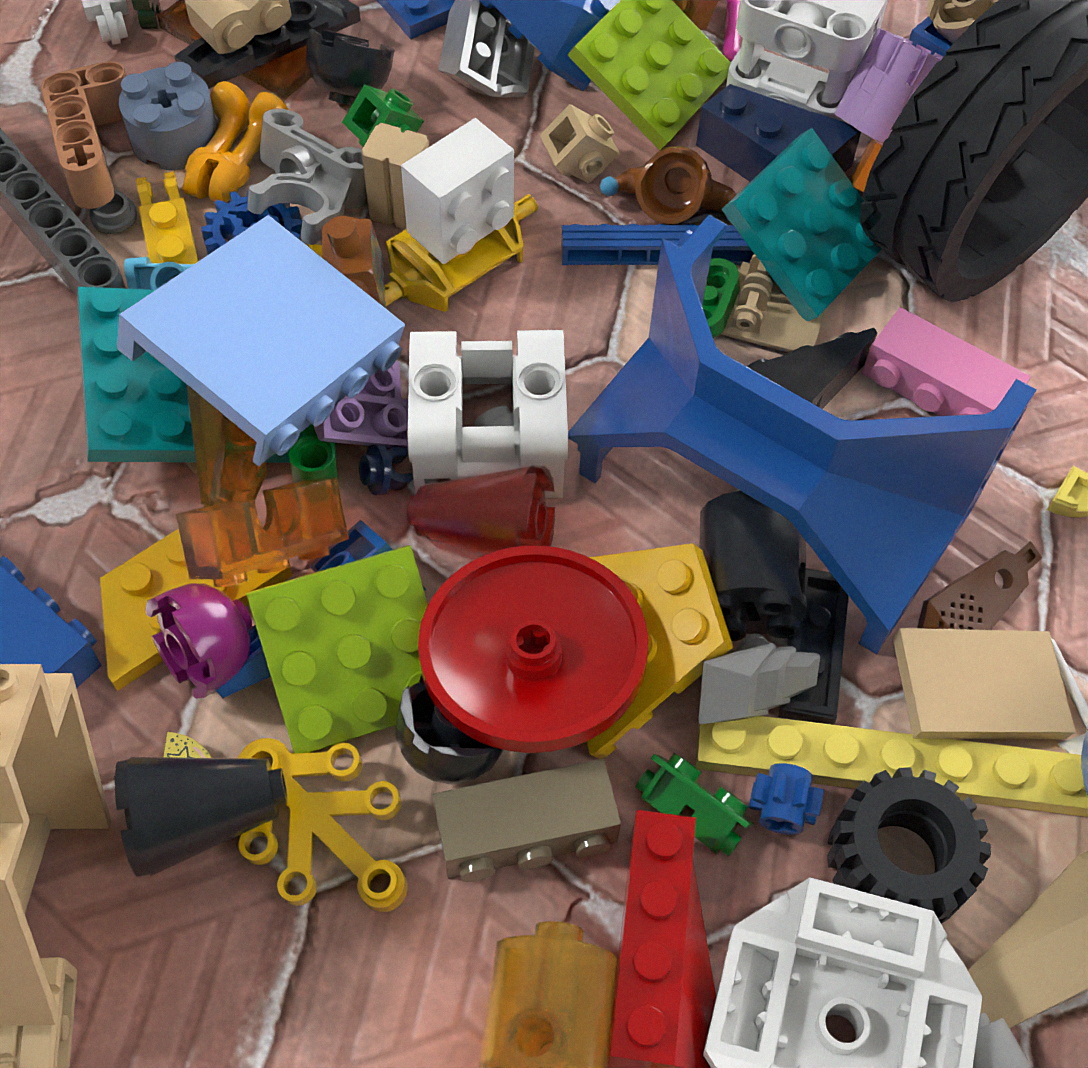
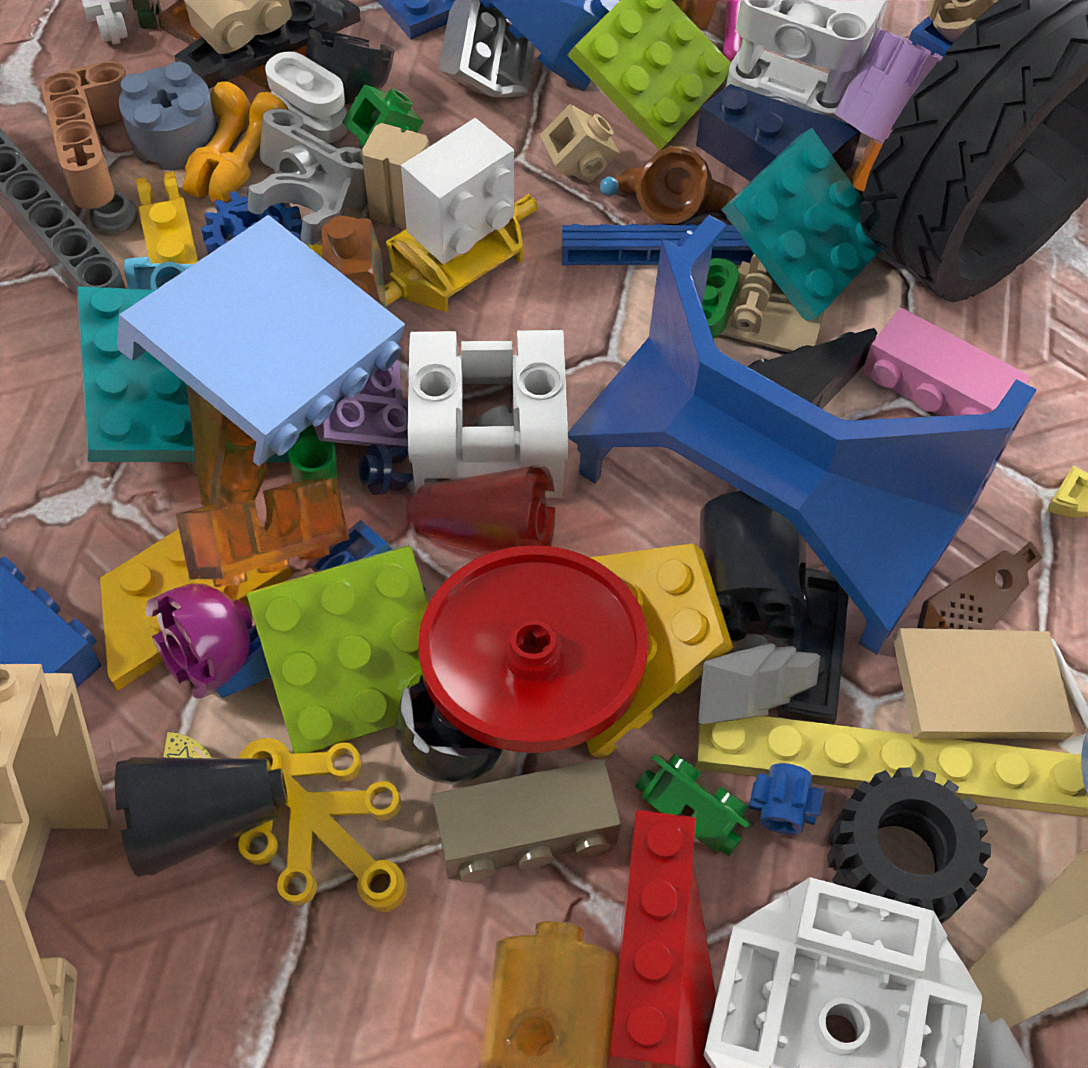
(310, 93): none -> white brick

